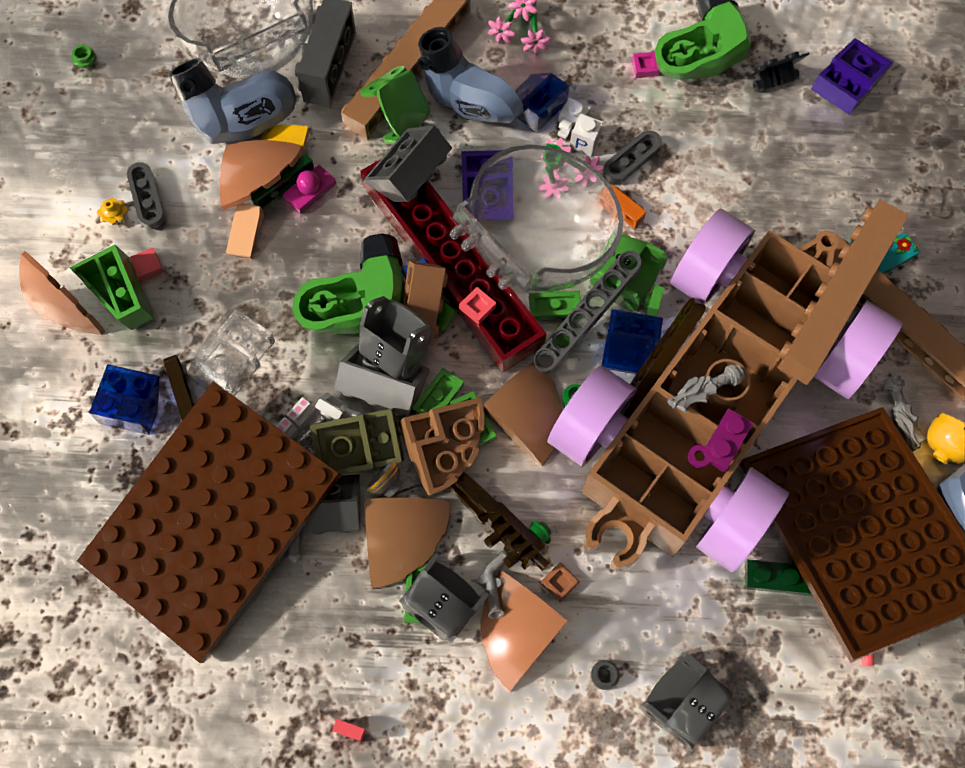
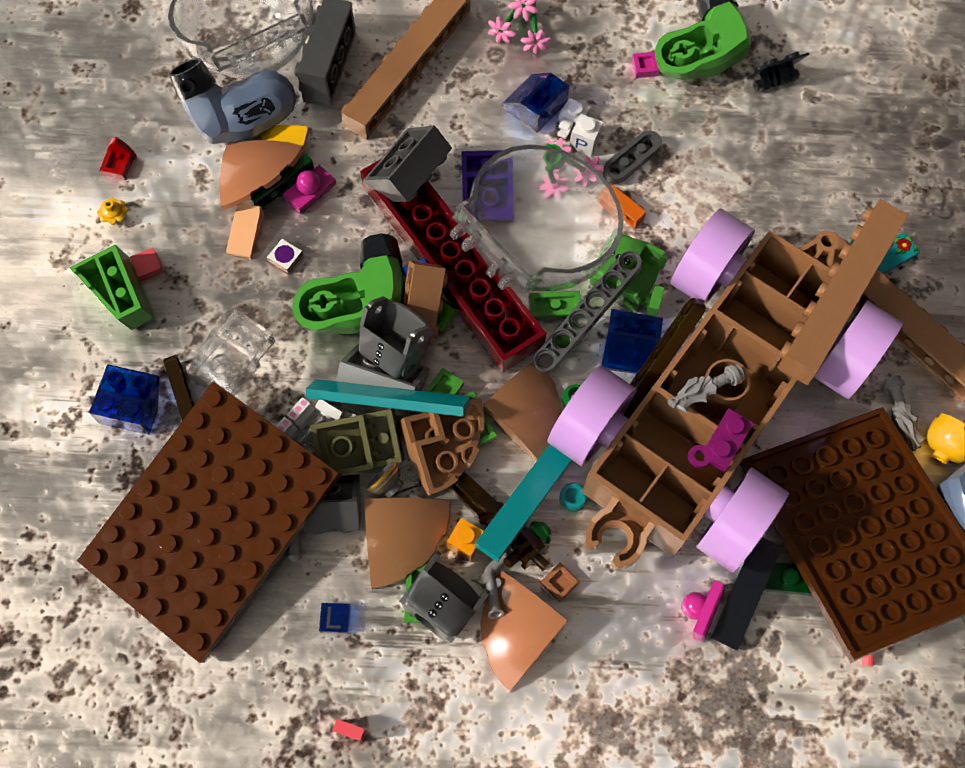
(51, 301): nougat brick -> none
(83, 56): bright green plate -> none
(117, 159): none -> red tile
(143, 188): dark grey plate -> none
(285, 256): none -> tile
(334, 618): none -> clear blue tile
(388, 397): none -> teal tile
(399, 100): bright green piece -> none
(462, 84): sand blue piece -> none
(463, 539): none -> light orange brick
(477, 305): coral tile -> none
(522, 503): none -> teal tile
(572, 498): none -> teal tile
(613, 671): dark grey plate -> none
(687, 701): dark grey piece -> none
(703, 609): none -> dark pink tile
(746, 593): none -> black tile
(851, 76): dark purple slope -> none

